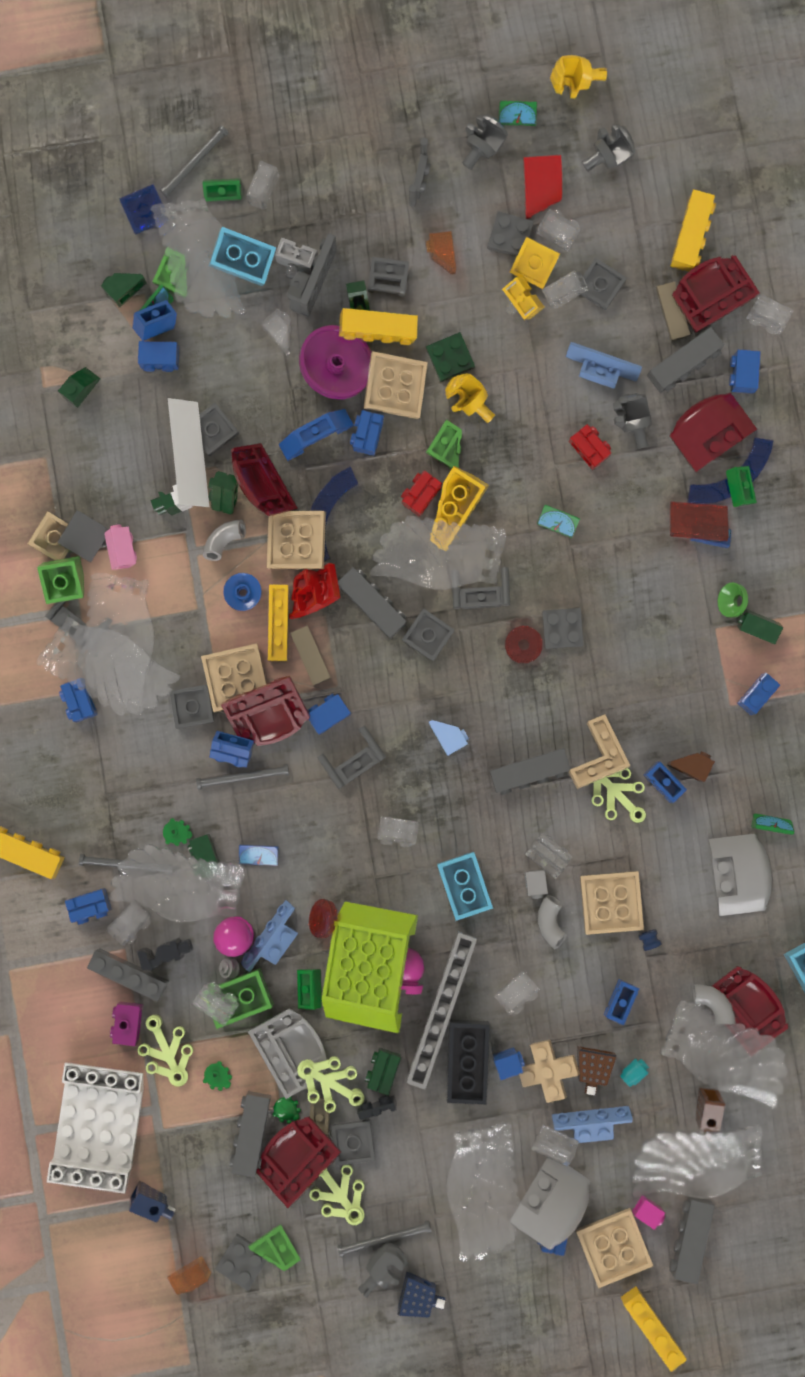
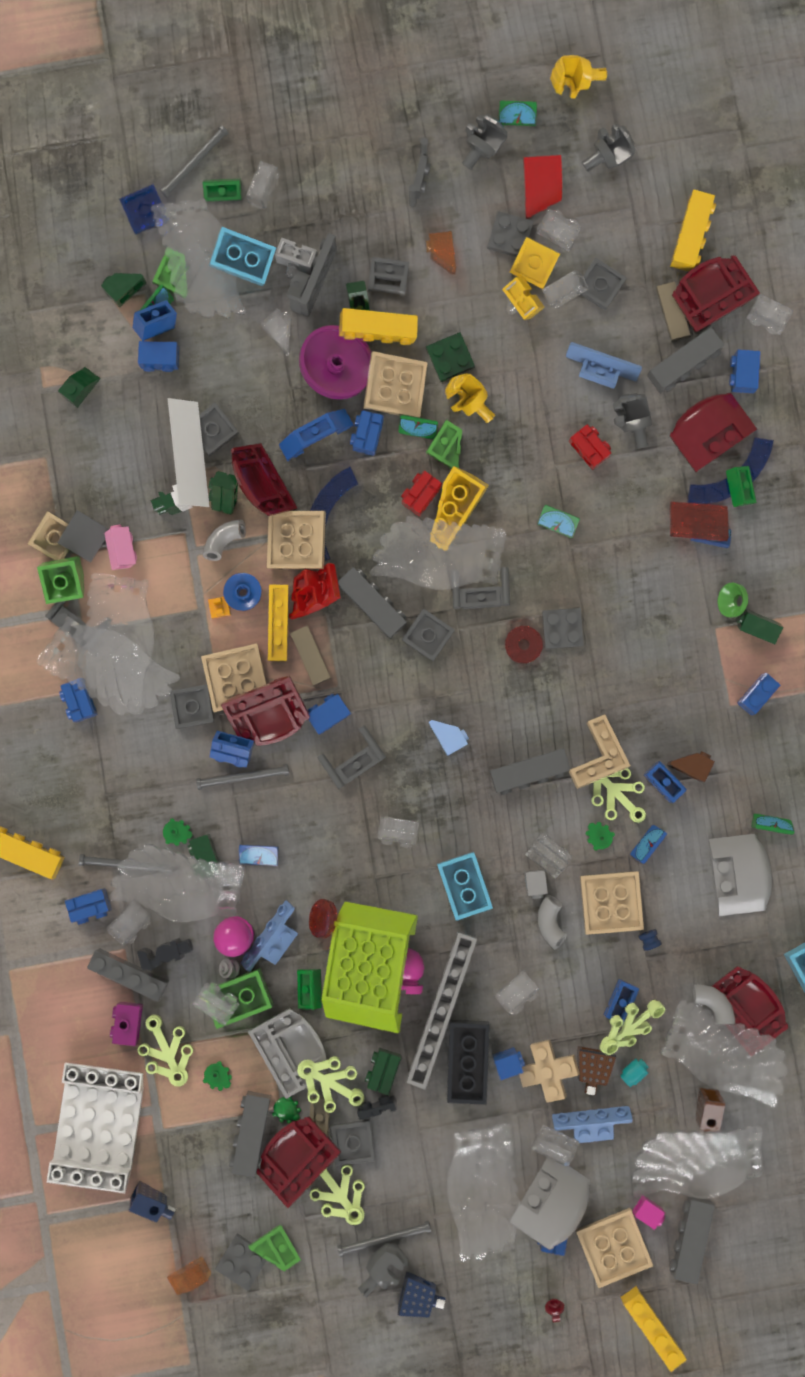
(219, 607): none -> light orange tile
(418, 427): none -> slope
(555, 1308): none -> dark red plate
(599, 836): none -> green piece
(614, 1040): none -> yellowish green plant
(648, 844): none -> slope

